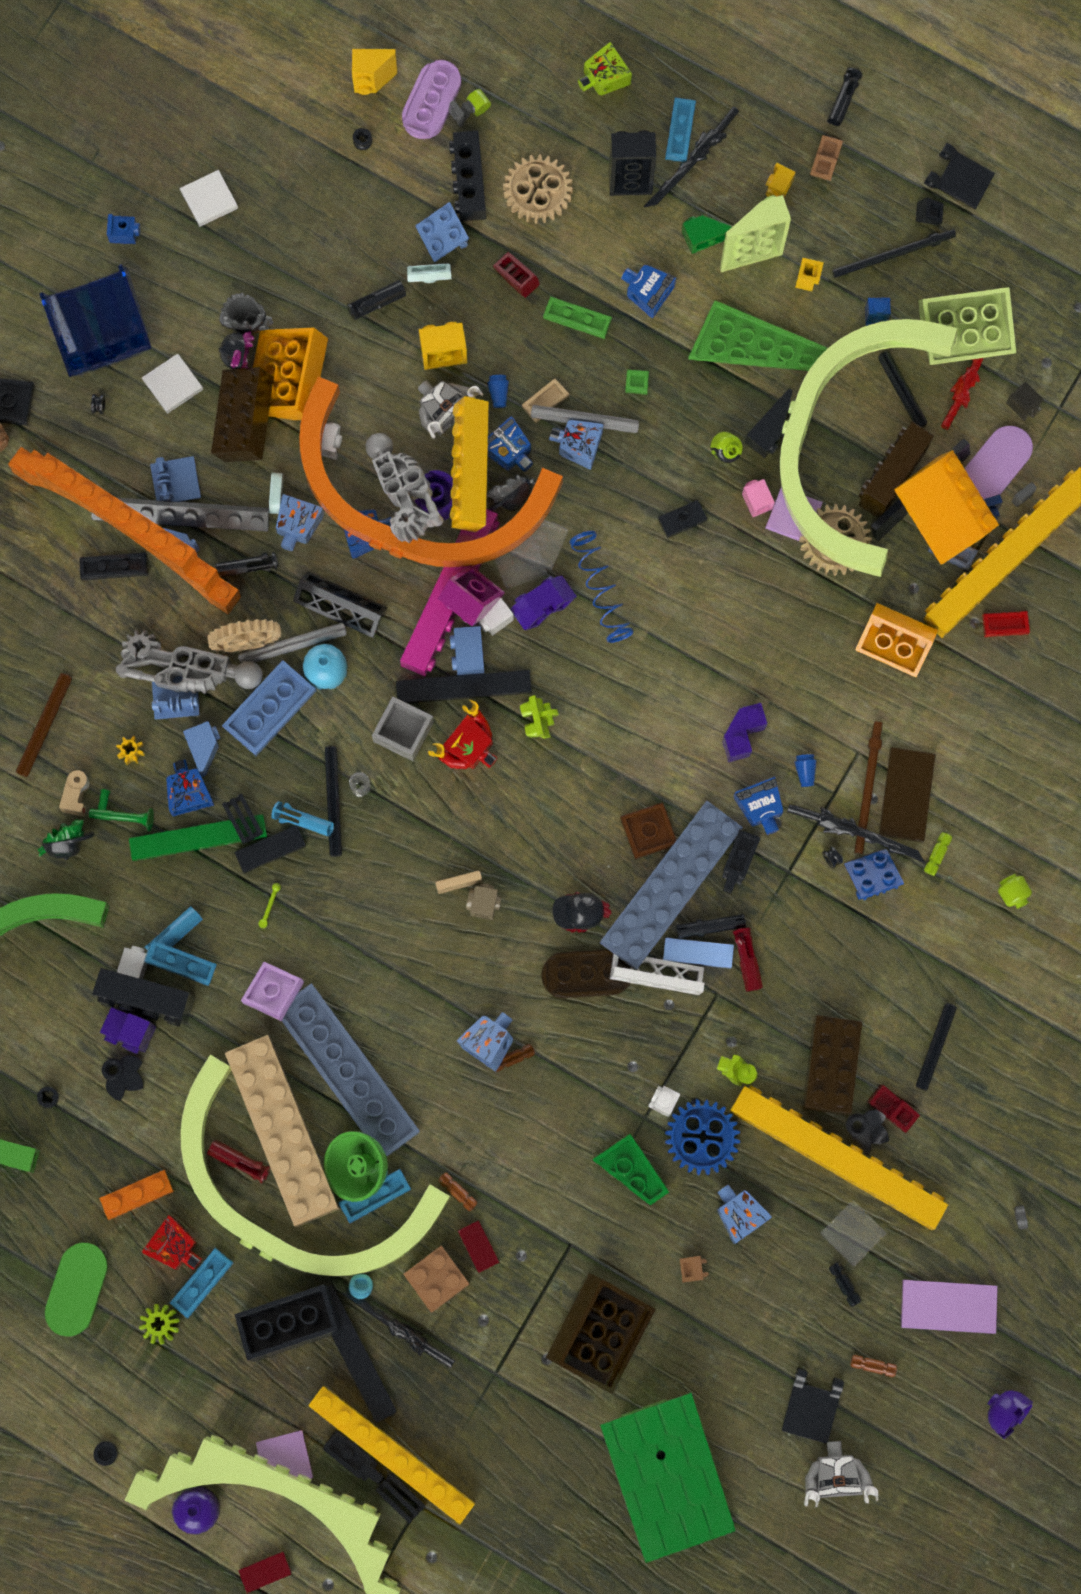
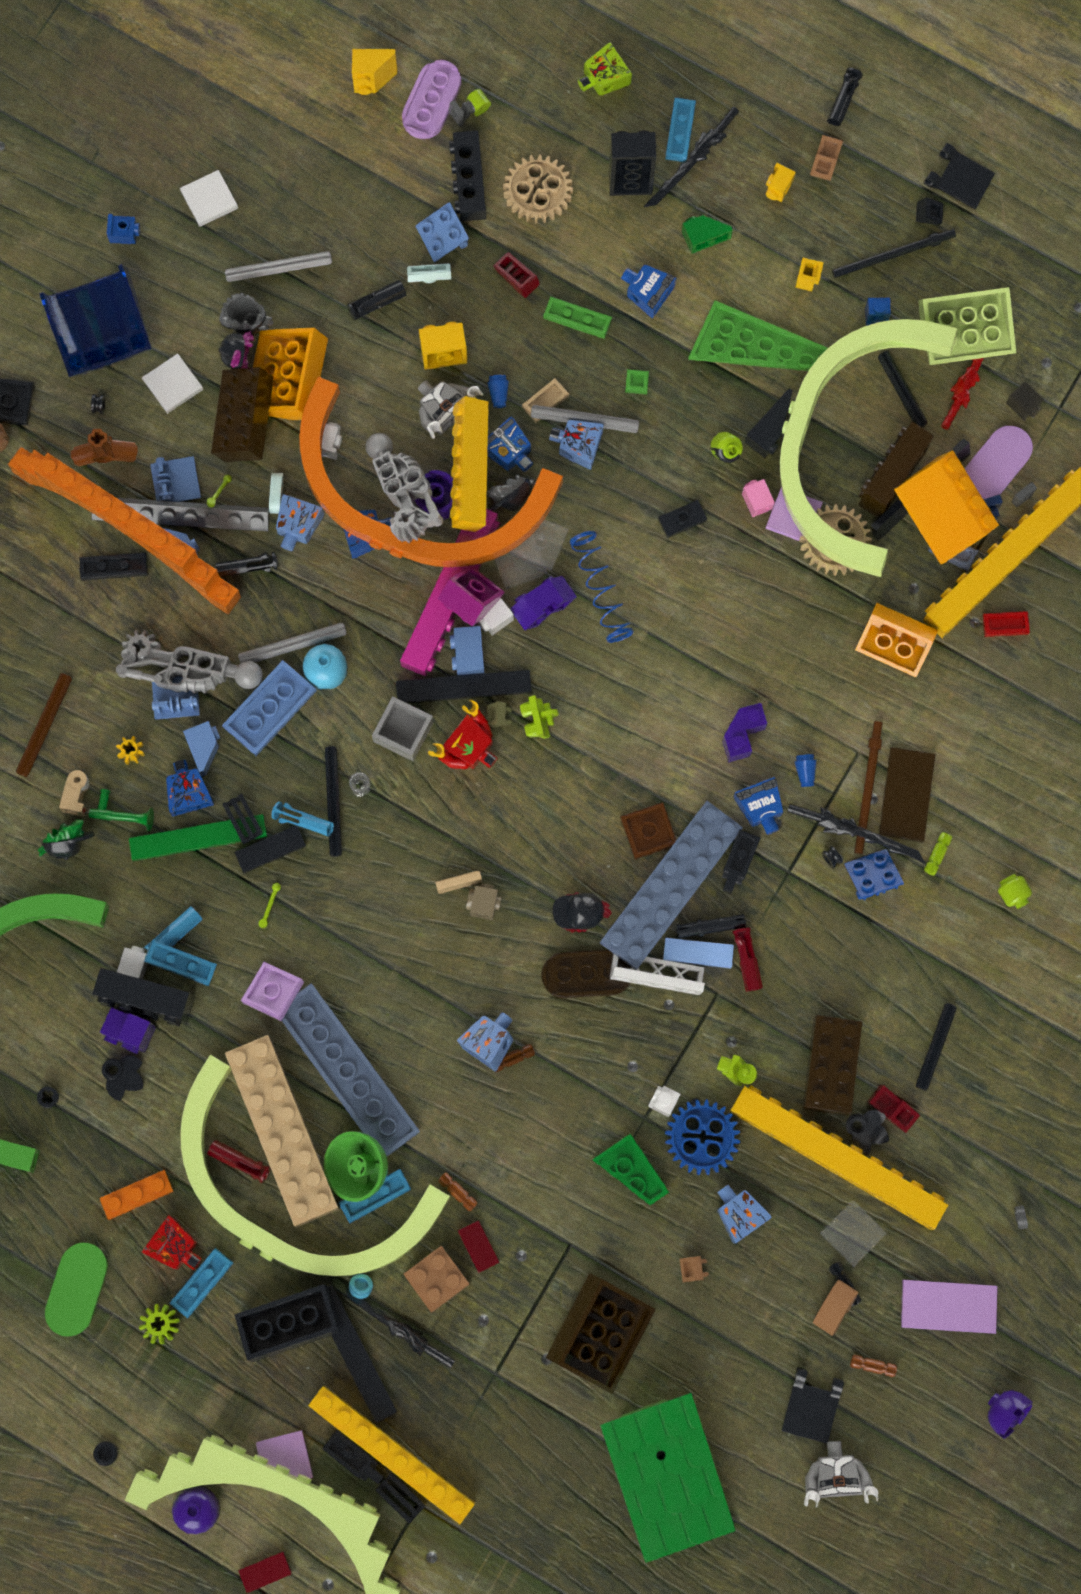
(103, 450): none -> dark orange piece
(212, 501): none -> lime hinge
(244, 635): tan gear -> none
(278, 266): none -> light grey axle
(344, 598): black fence -> none
(368, 138): black bush -> none
(496, 714): none -> olive tile
(757, 235): yellowish green slope -> none
(835, 1307): none -> medium nougat slope

